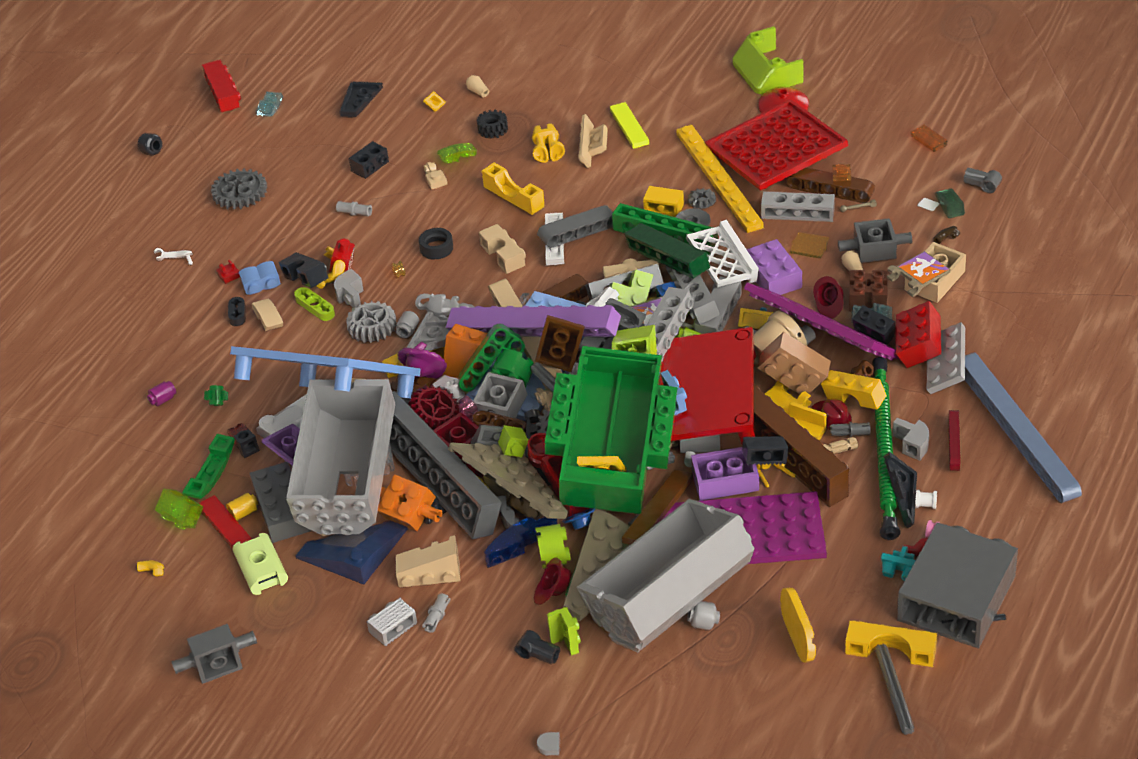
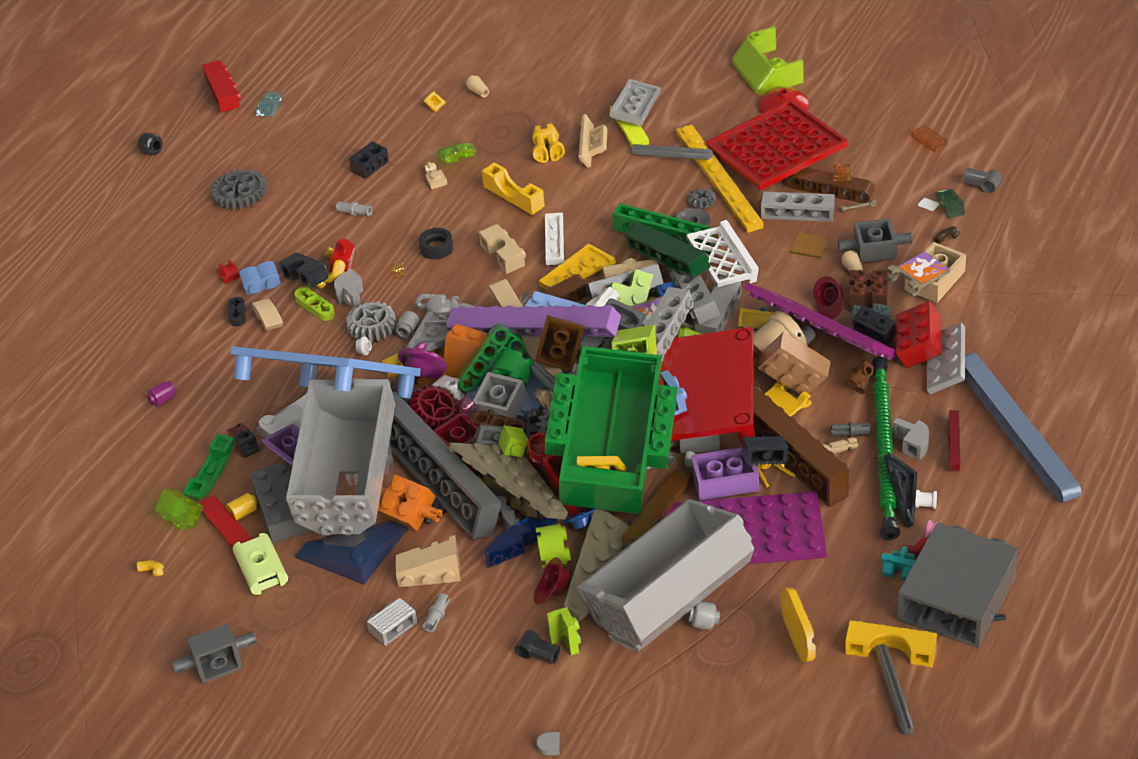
(175, 254): white piece -> none
(216, 395): green gear -> none
(358, 97): black wing -> none
(363, 346): none -> white plate
(492, 124): black tyre -> none
(576, 226): dark grey beam -> none
(584, 262): none -> yellow wing
(635, 102): none -> light grey plate
(663, 200): yellow brick -> none
(666, 151): none -> dark grey axle
(776, 268): medium lavender brick -> none
(809, 419): yellow panel -> none
(835, 411): dark red piece -> none
(865, 389): yellow arch -> none

